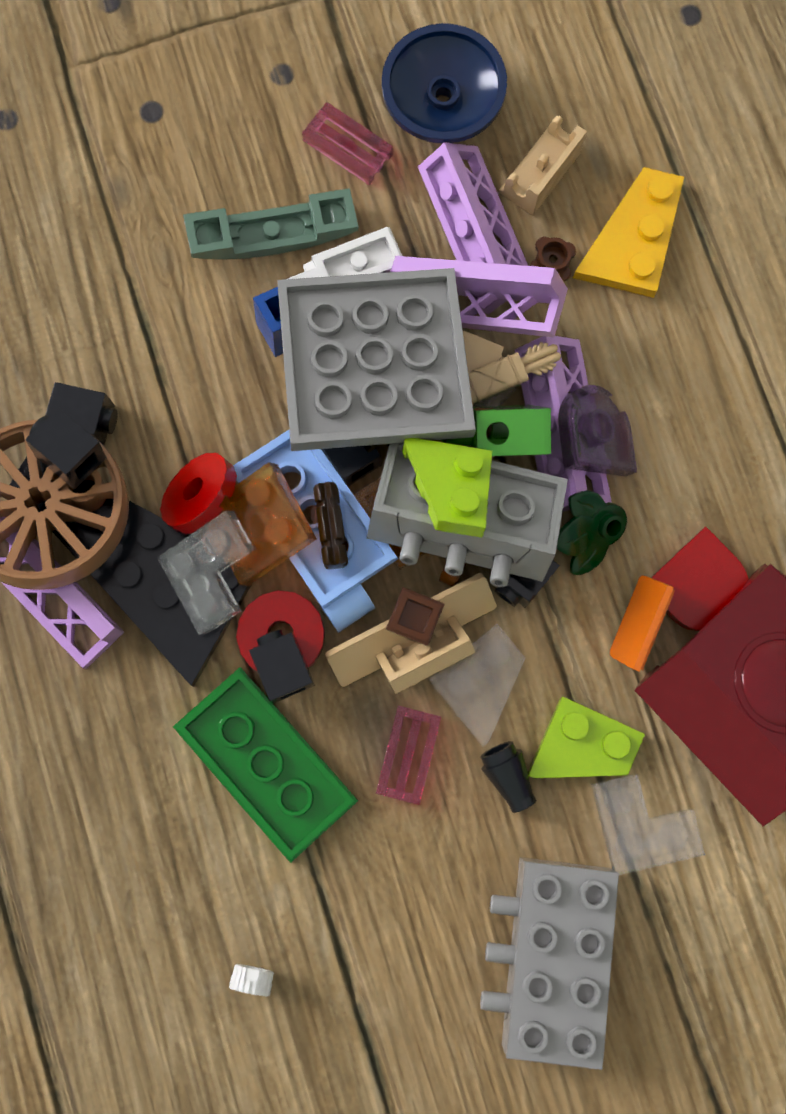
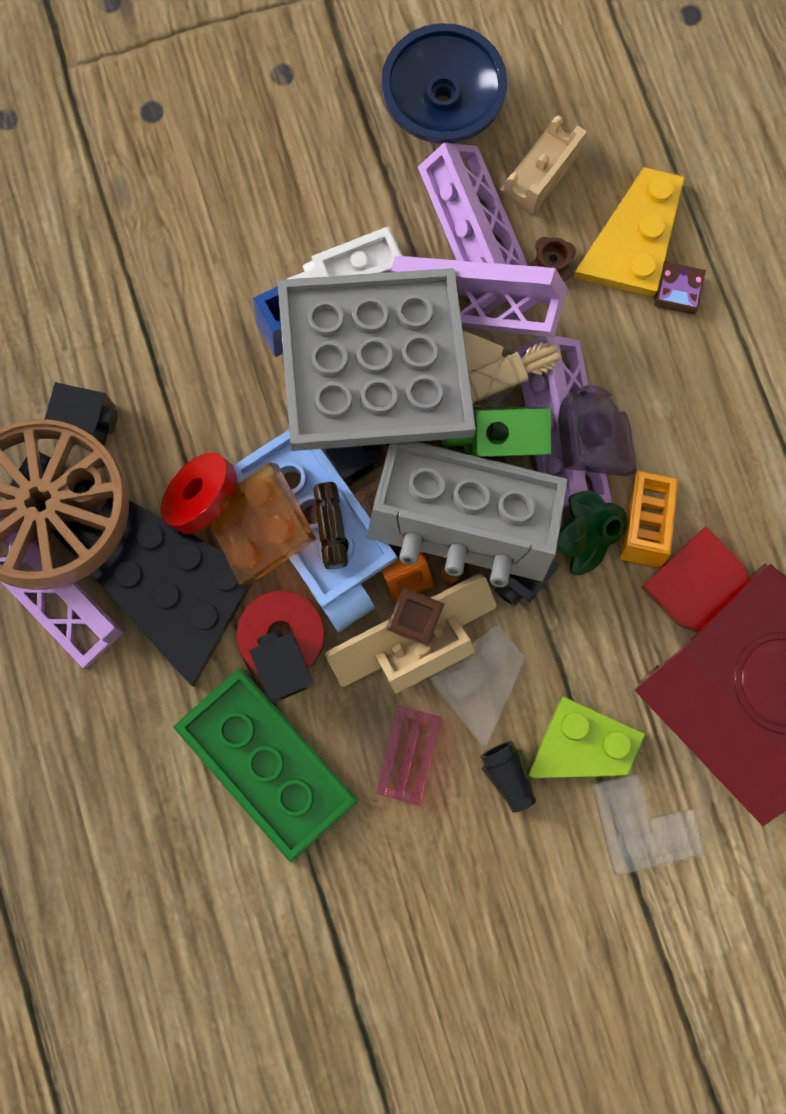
(65, 447): black brick -> none
(196, 570): clear plate -> none
(251, 980): white axle -> none
(272, 230): sand green slope -> none
(374, 142): clear pink tile -> none
(413, 577): none -> orange tile
(453, 483): lime wing -> none
(556, 963): light grey piece -> none
(641, 622): orange slope -> none
(643, 545): none -> light orange slope
(680, 288): none -> tile

